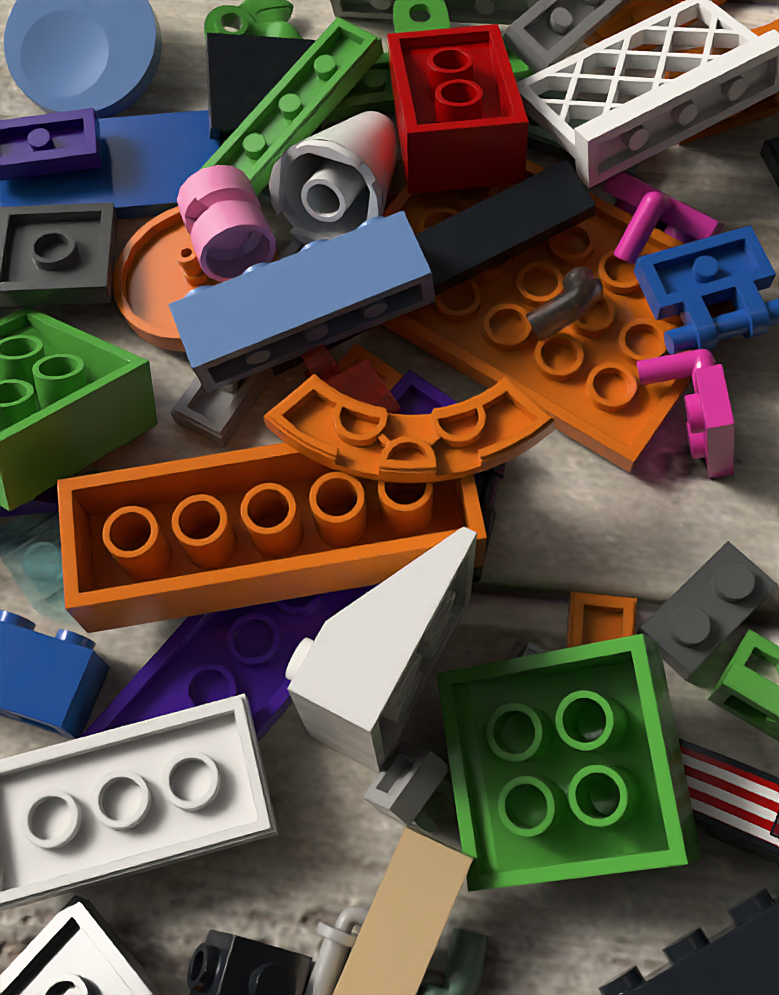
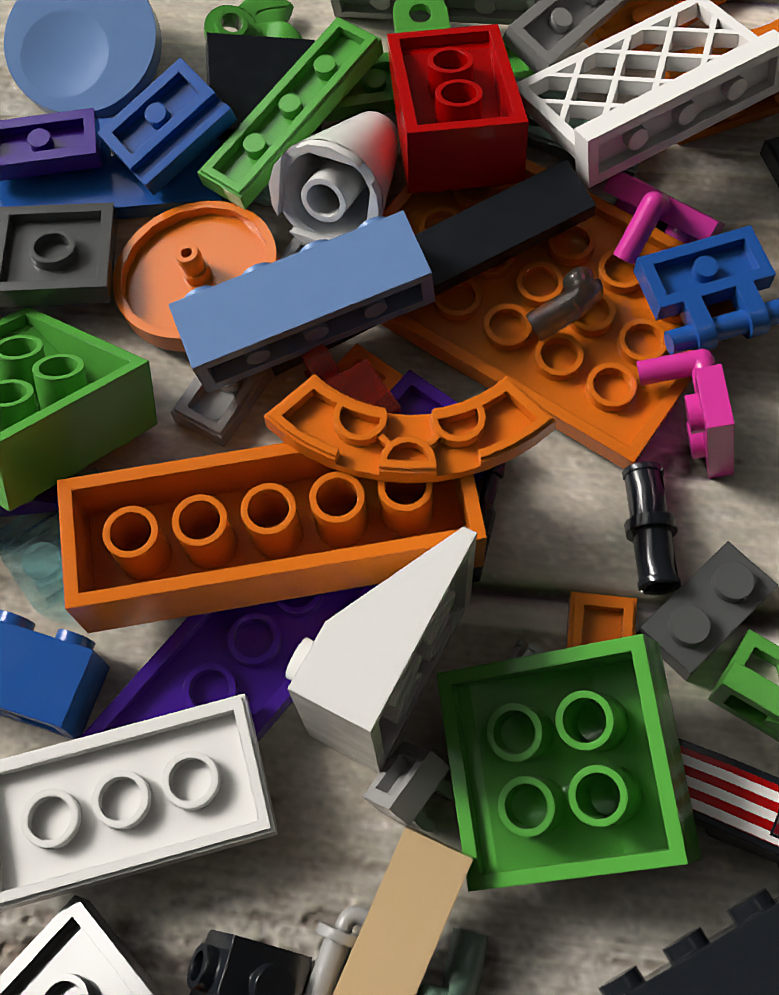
(167, 126): none -> blue plate
(225, 222): bright pink wheel -> none
(651, 529): none -> black pin

